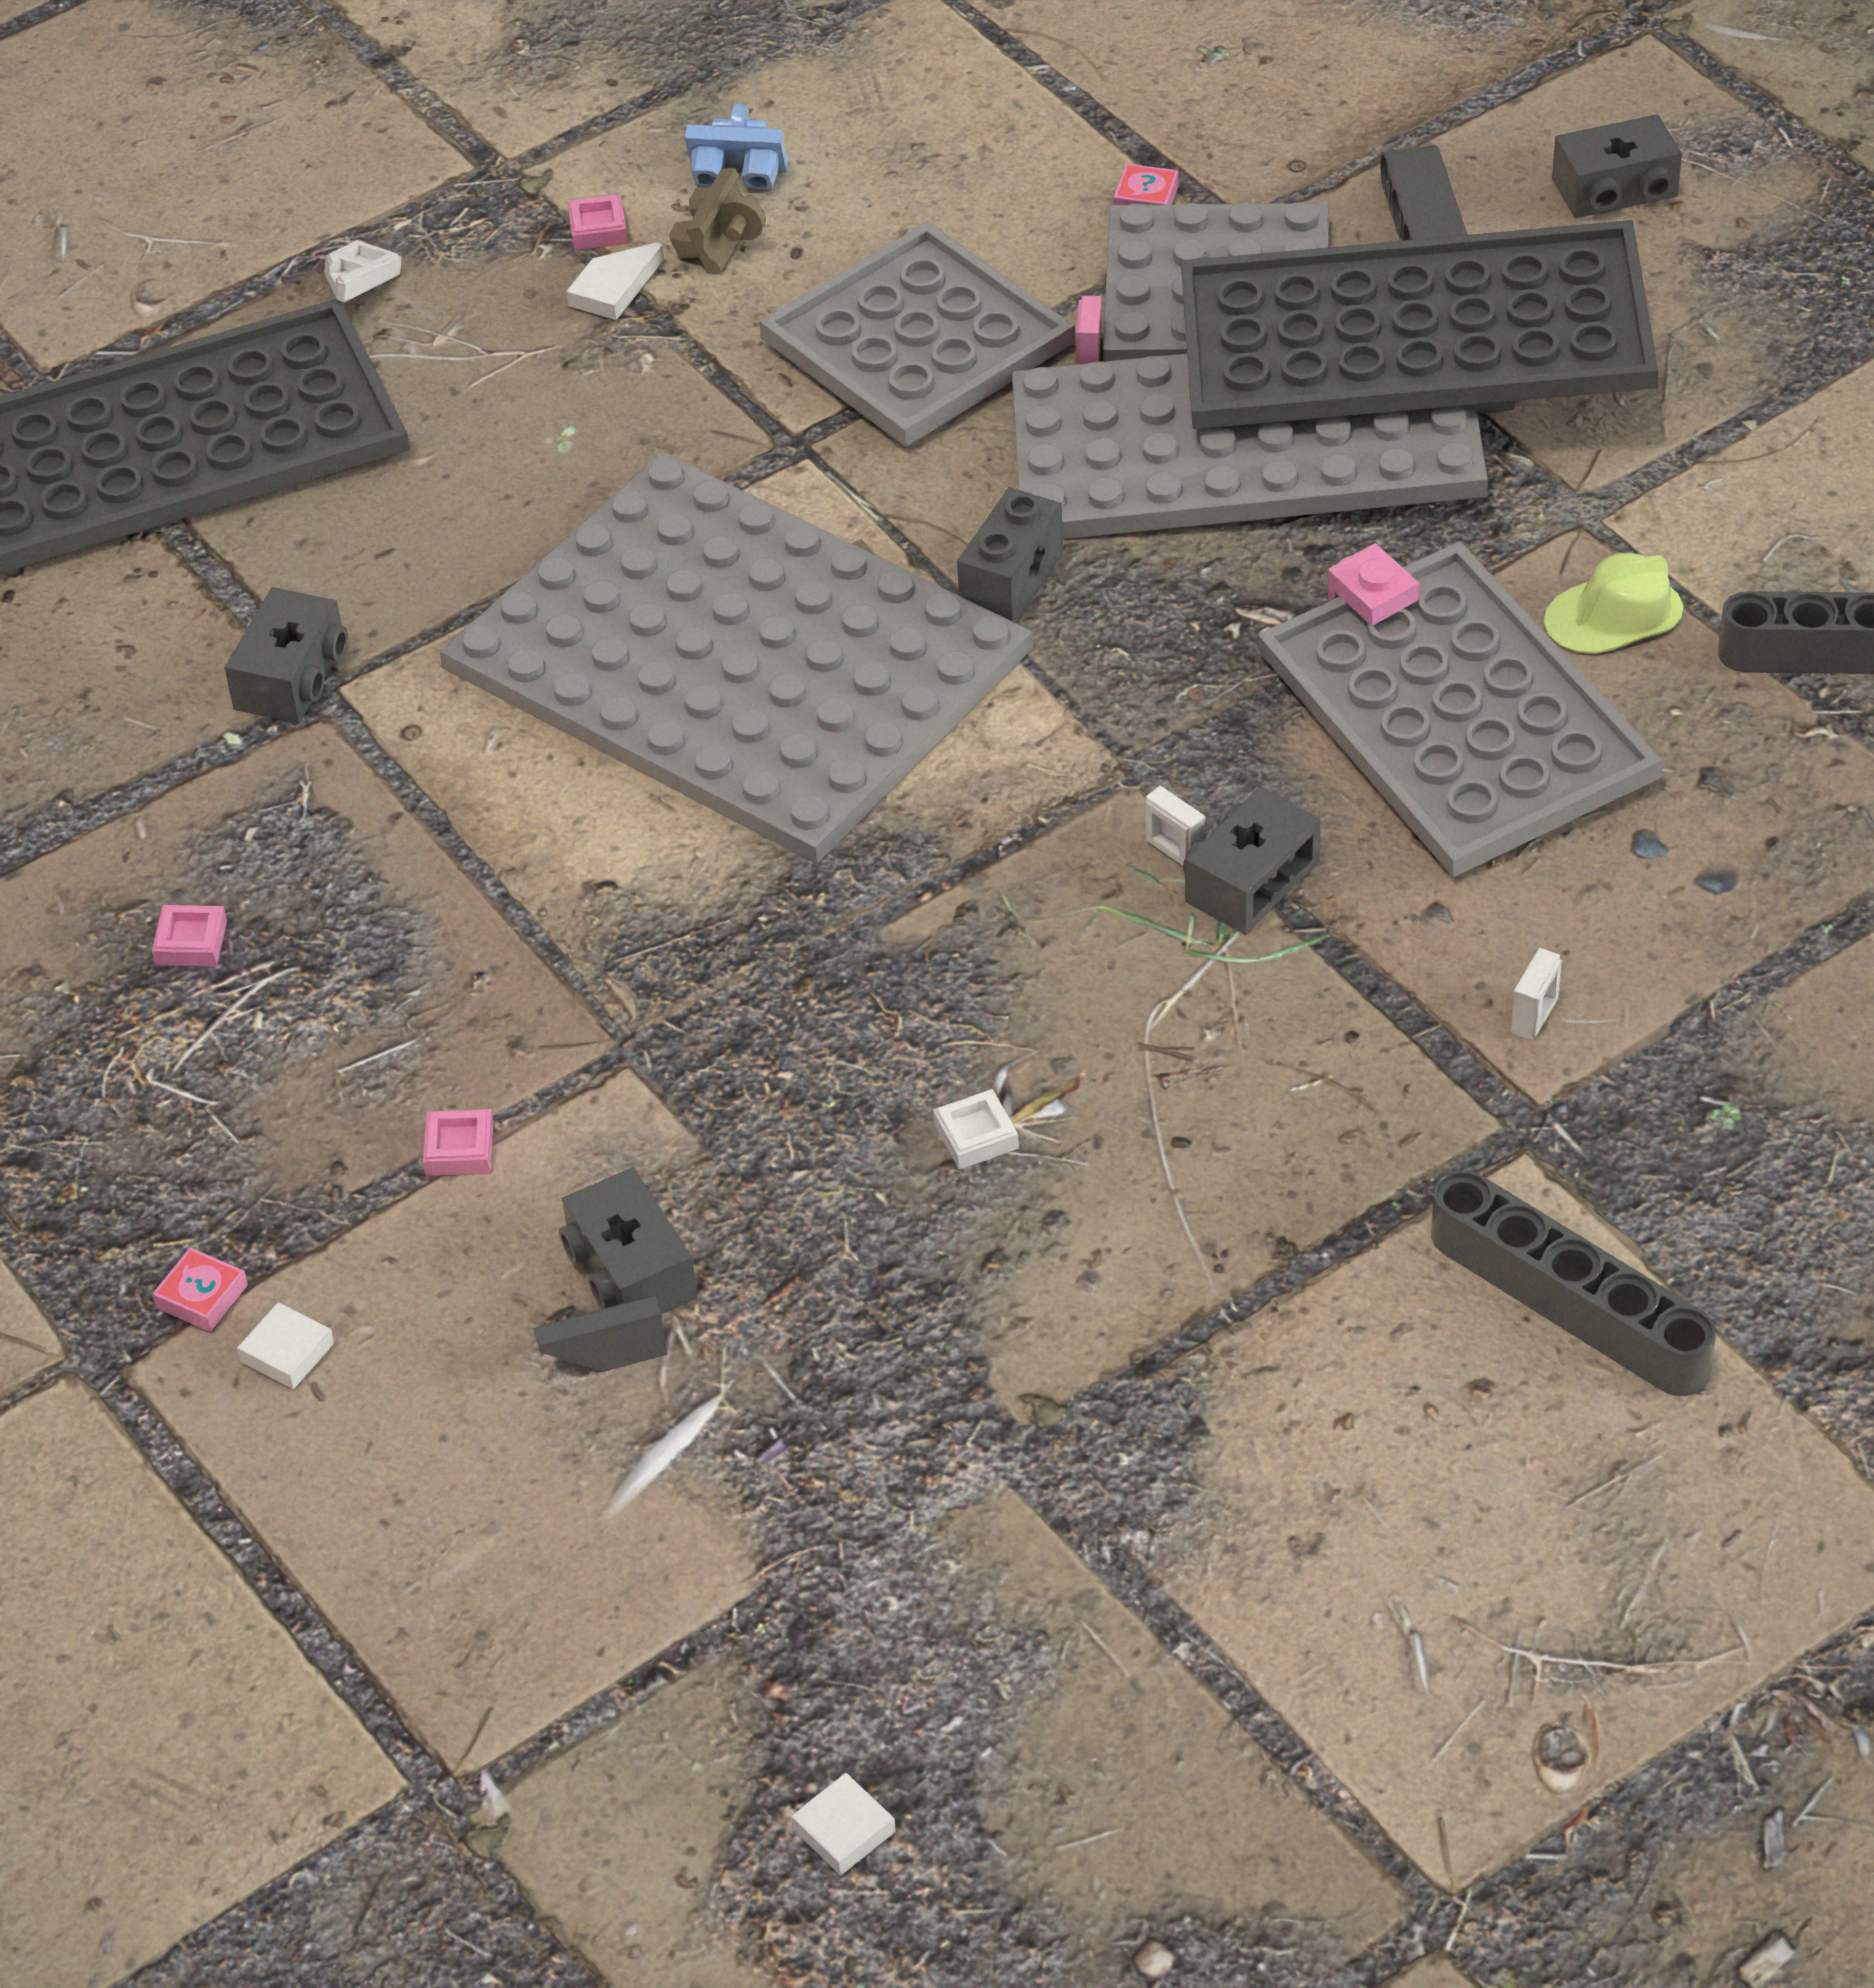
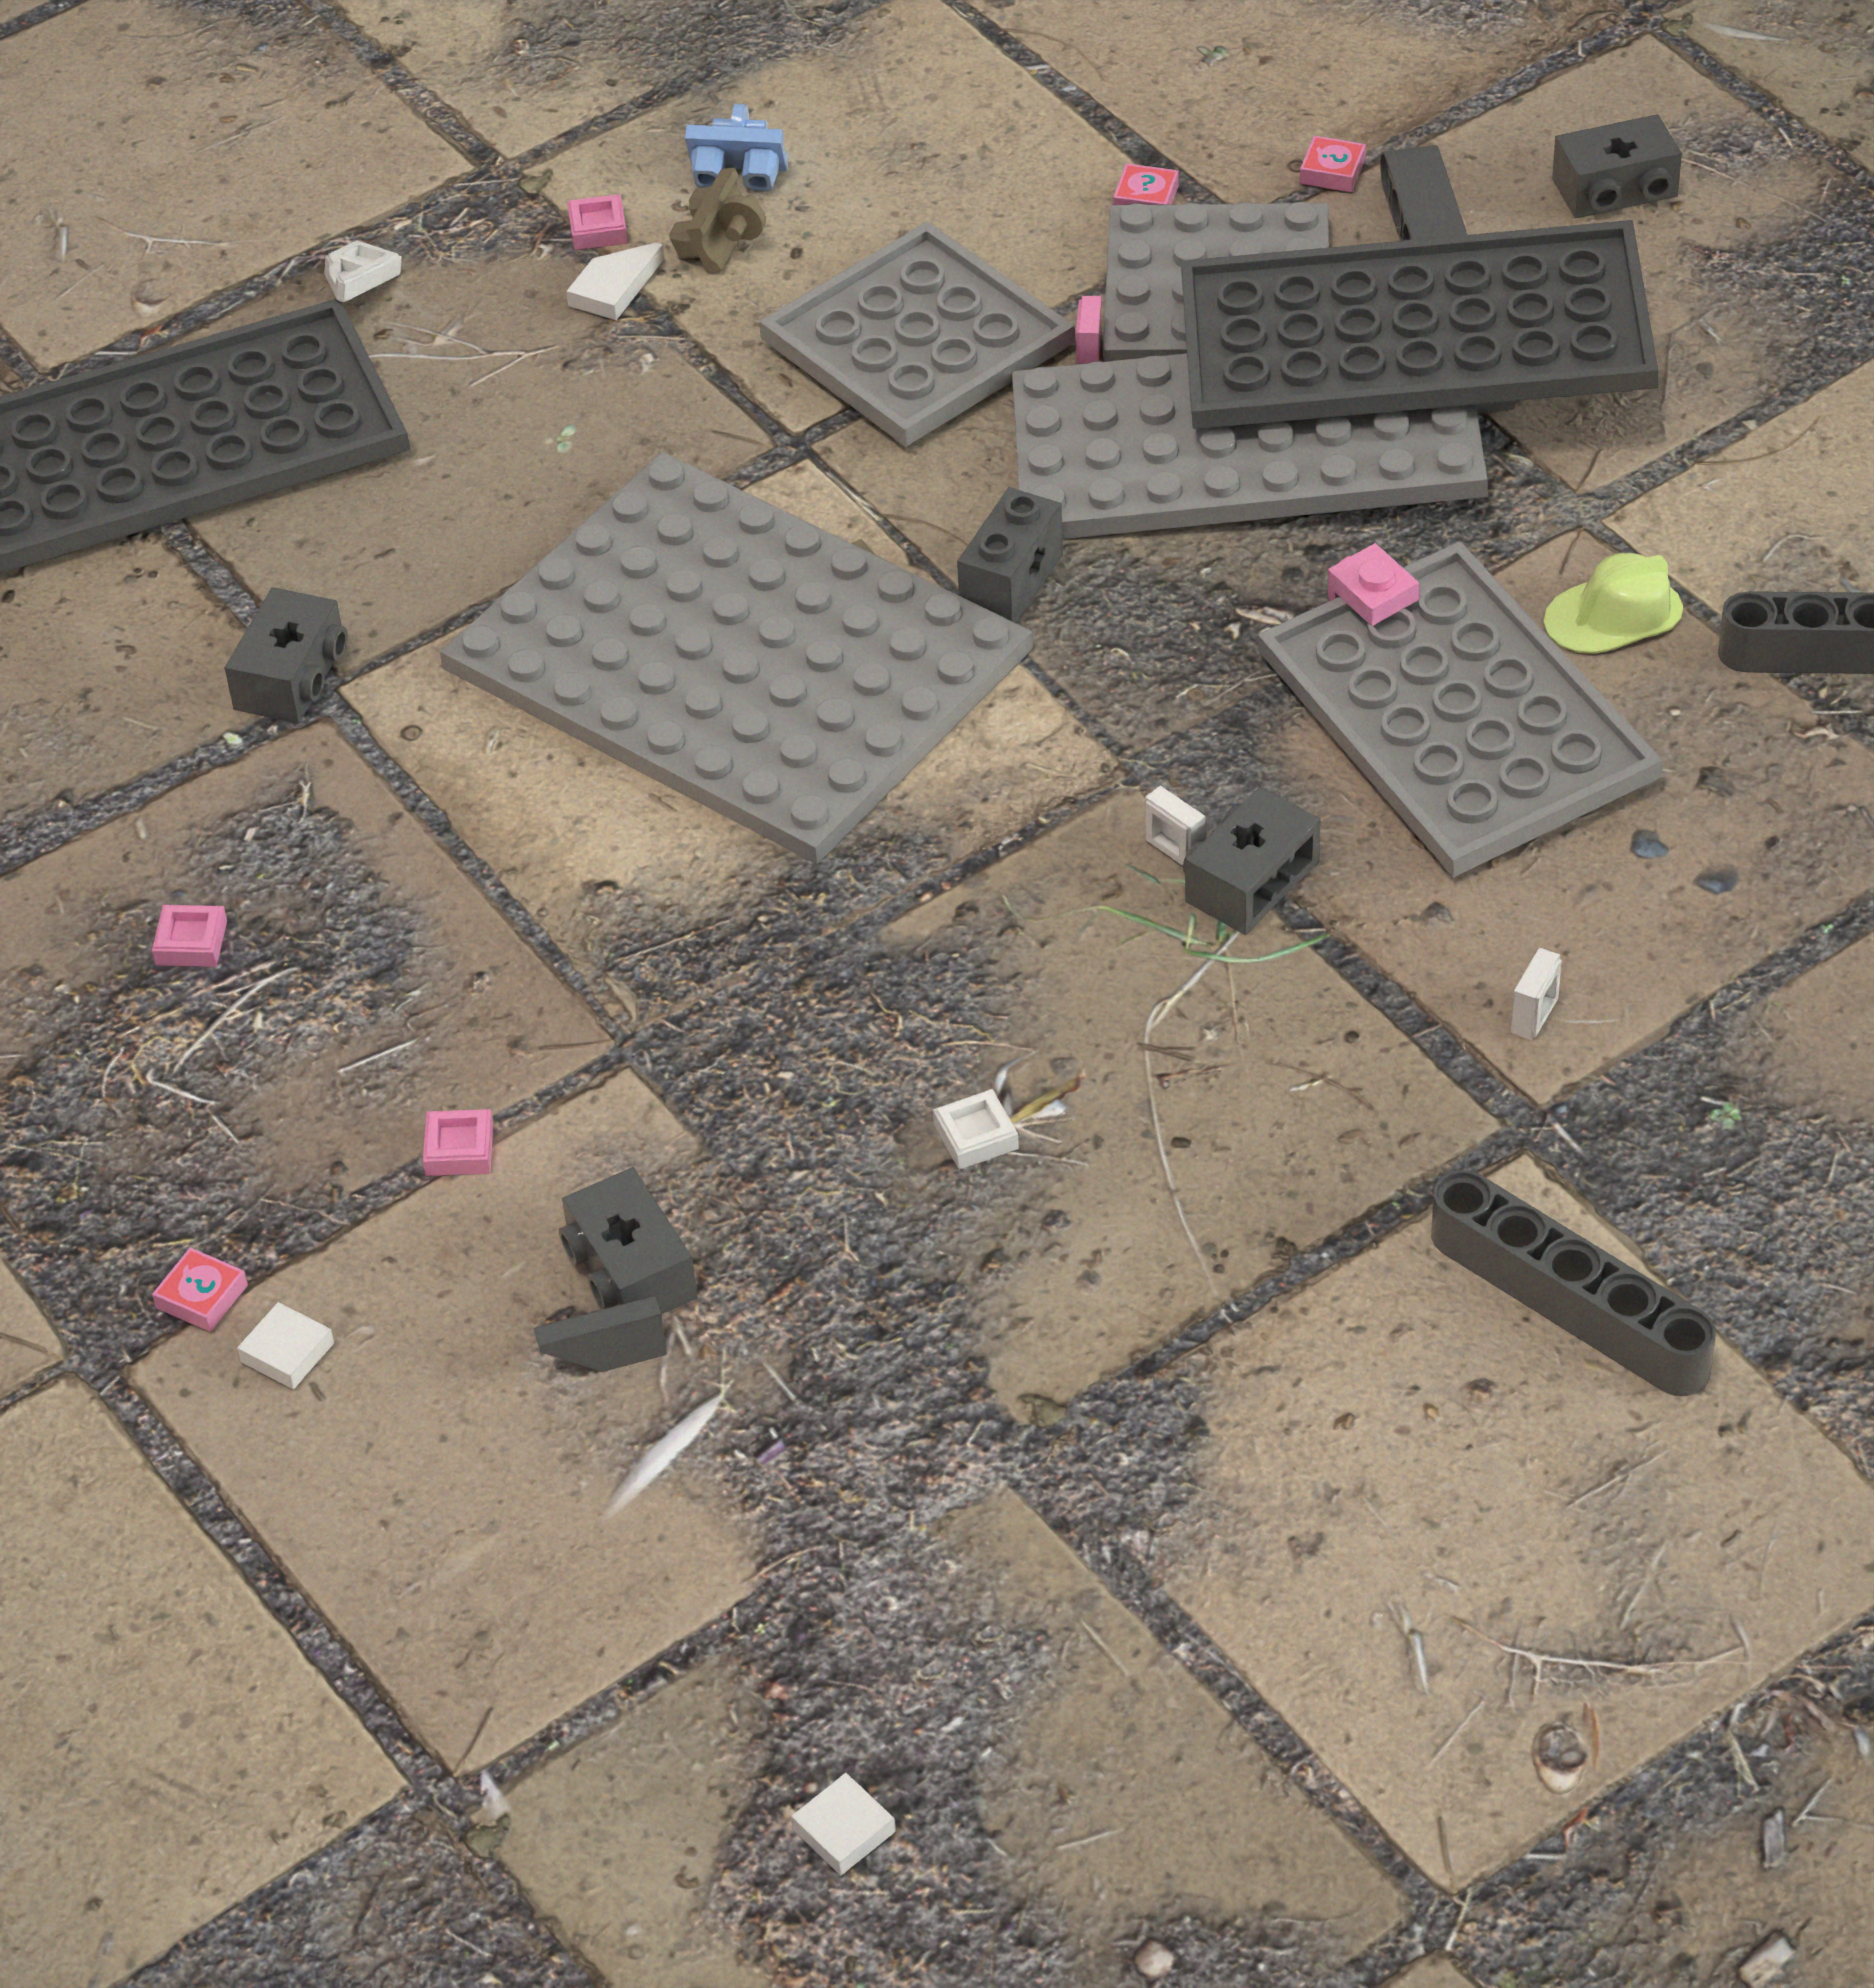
(1332, 164): none -> bright pink tile

